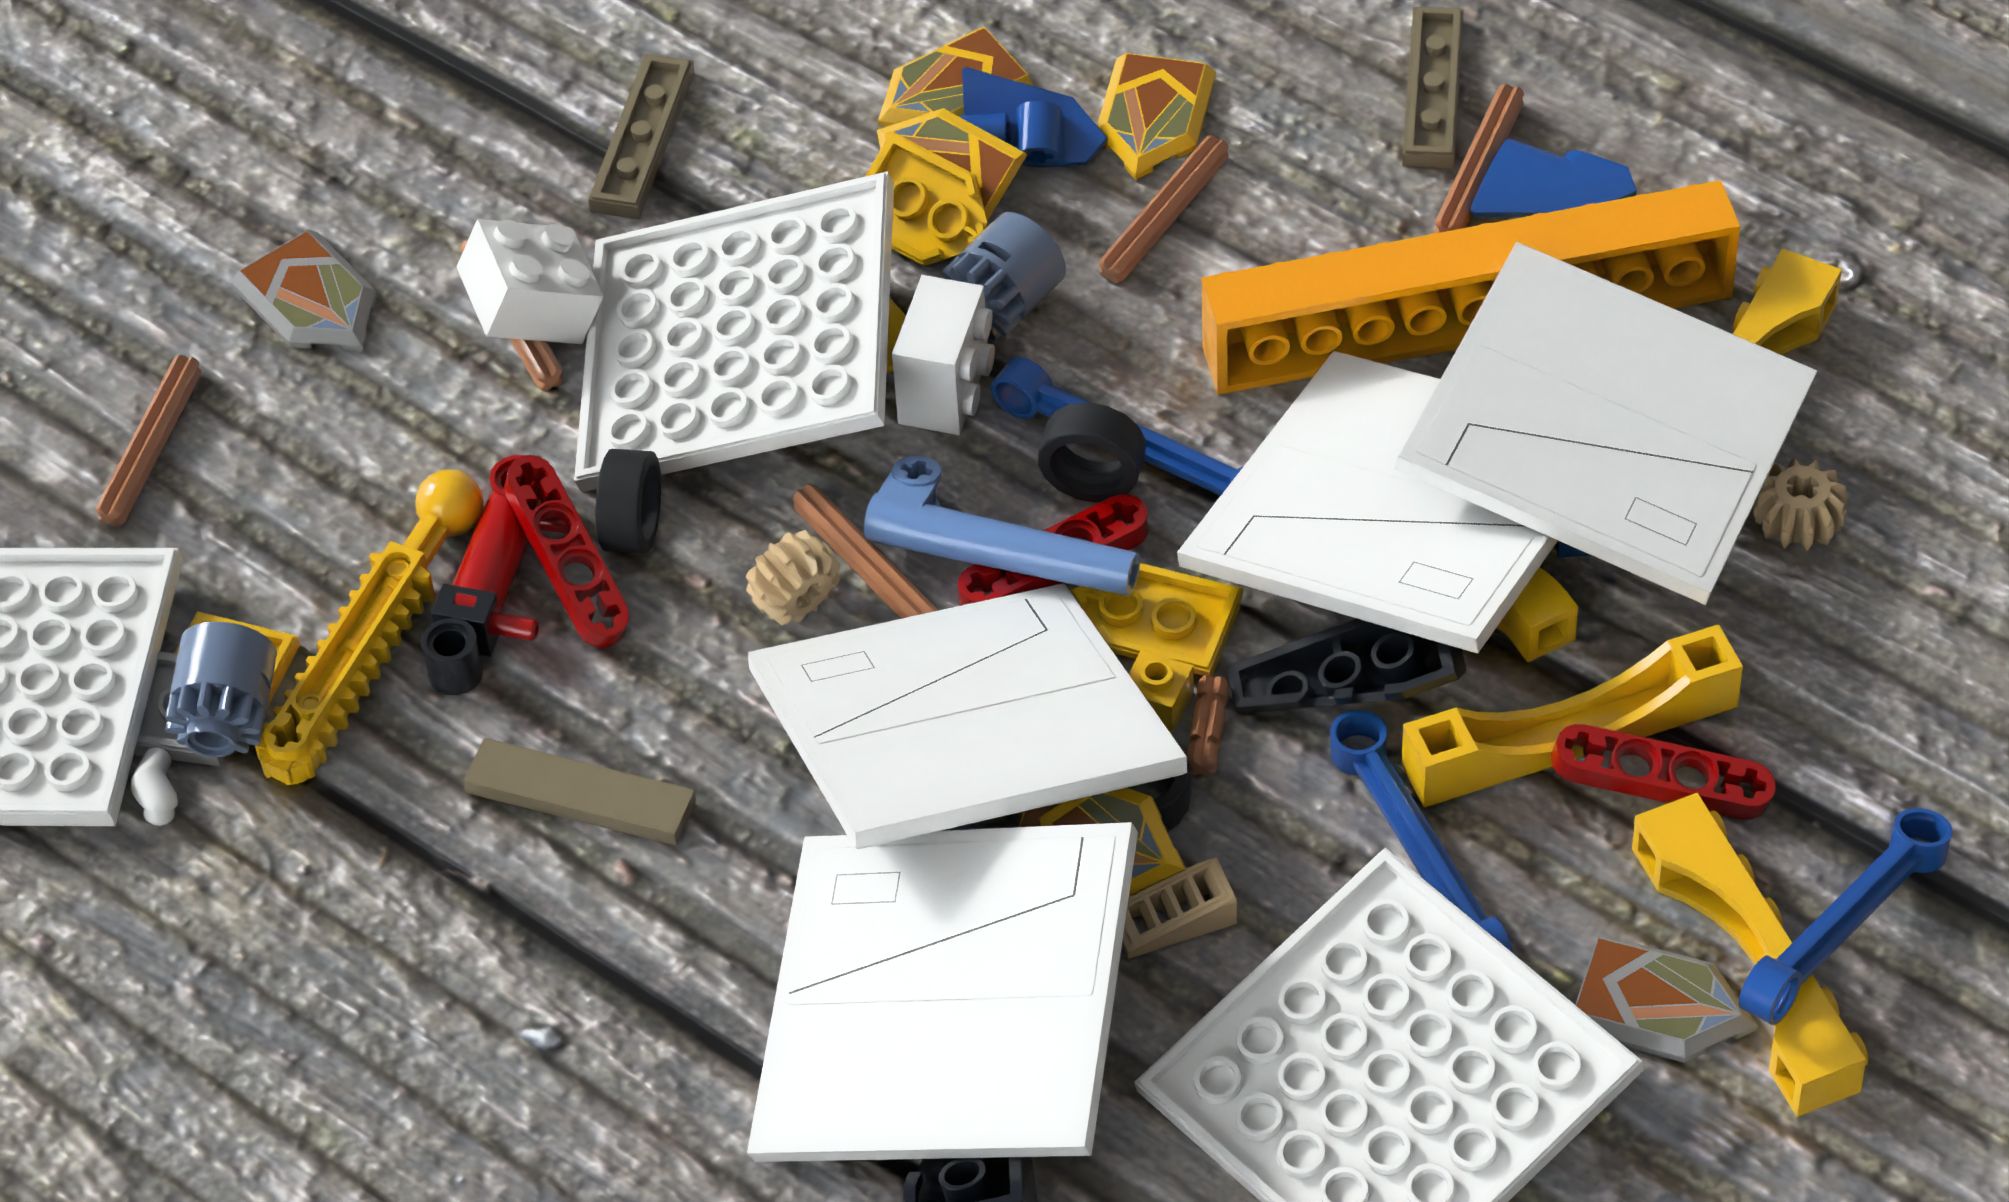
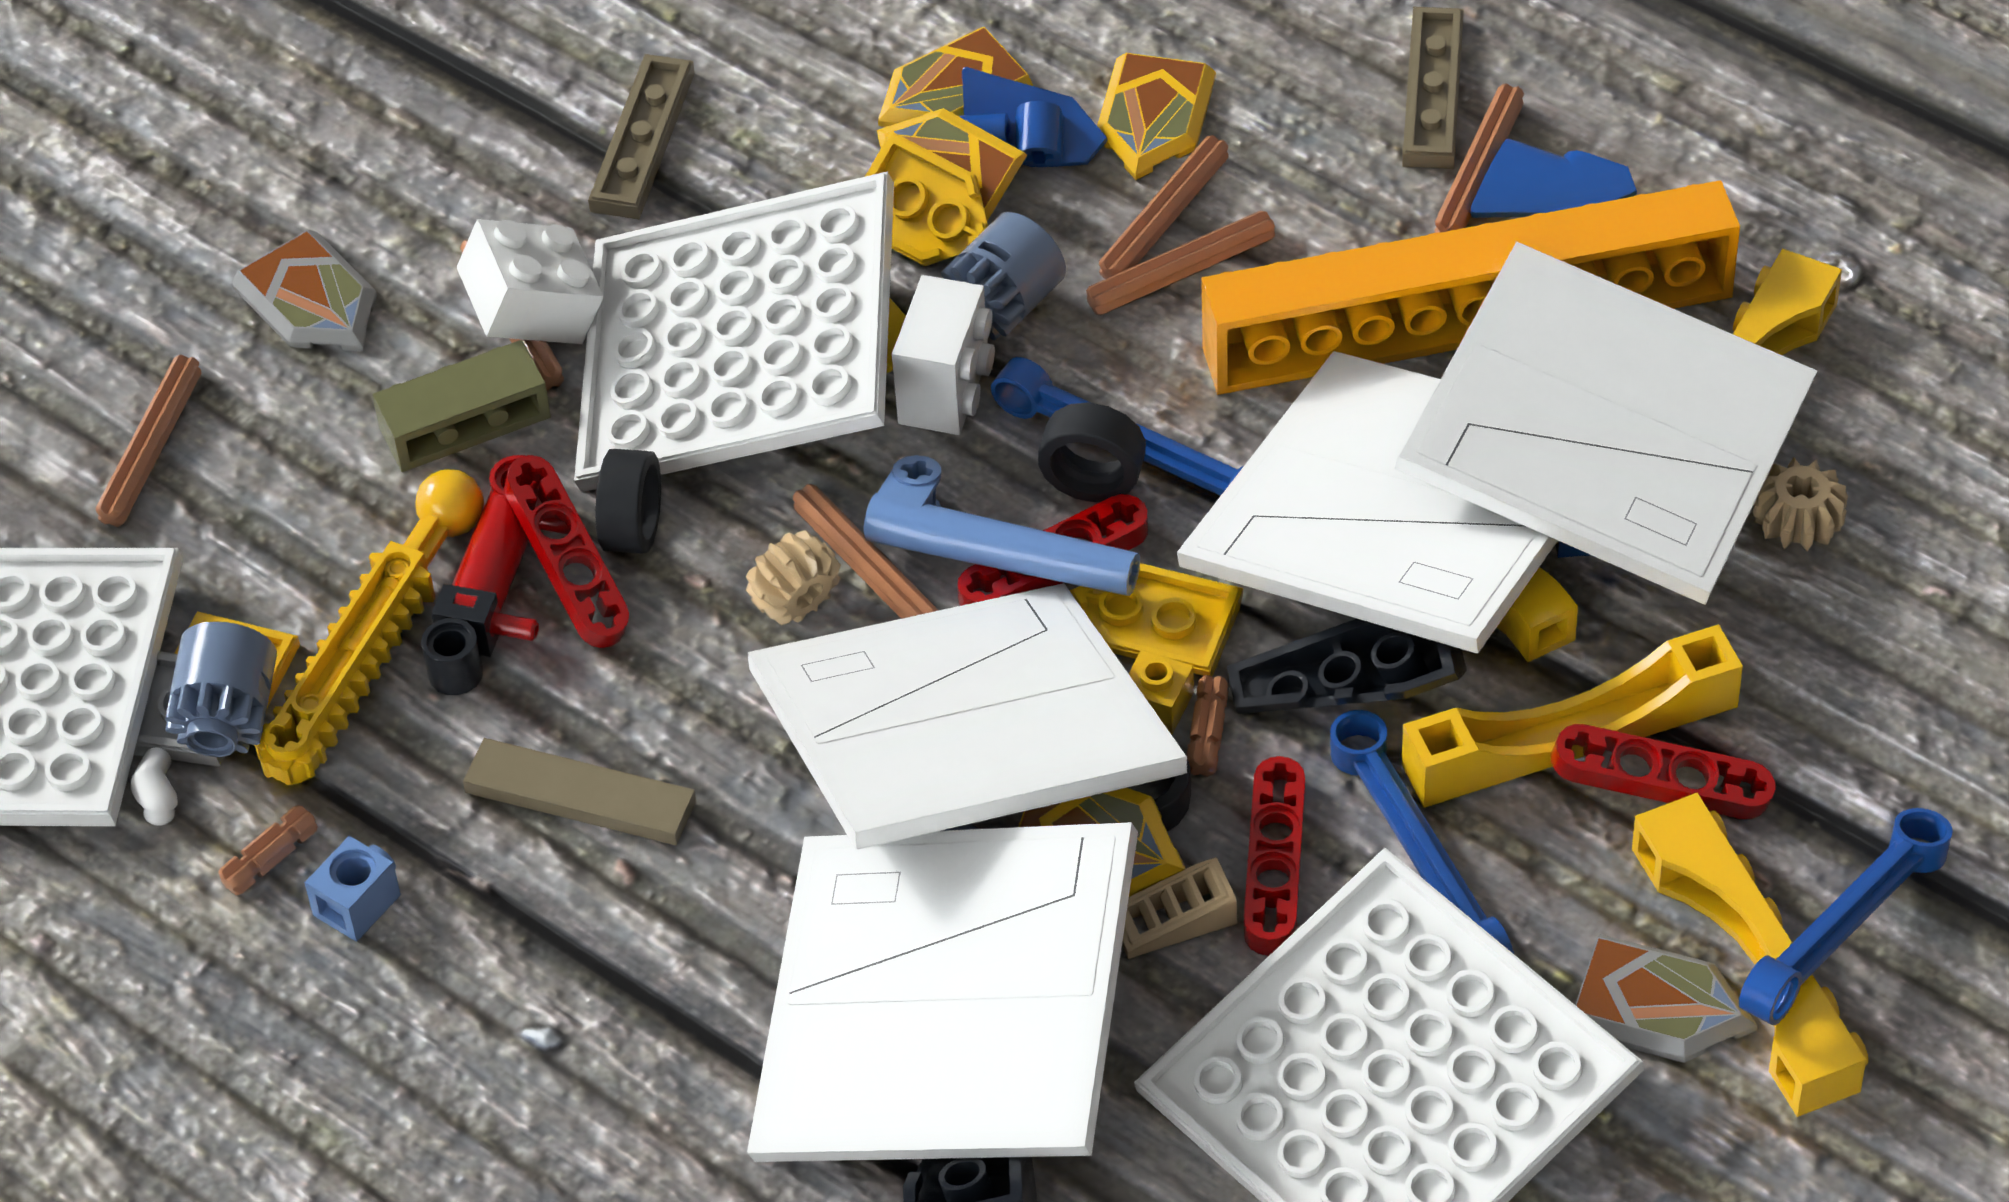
(268, 850): none -> nougat axle
(347, 906): none -> medium blue brick
(461, 405): none -> olive brick
(1180, 262): none -> nougat axle
(1274, 854): none -> red beam

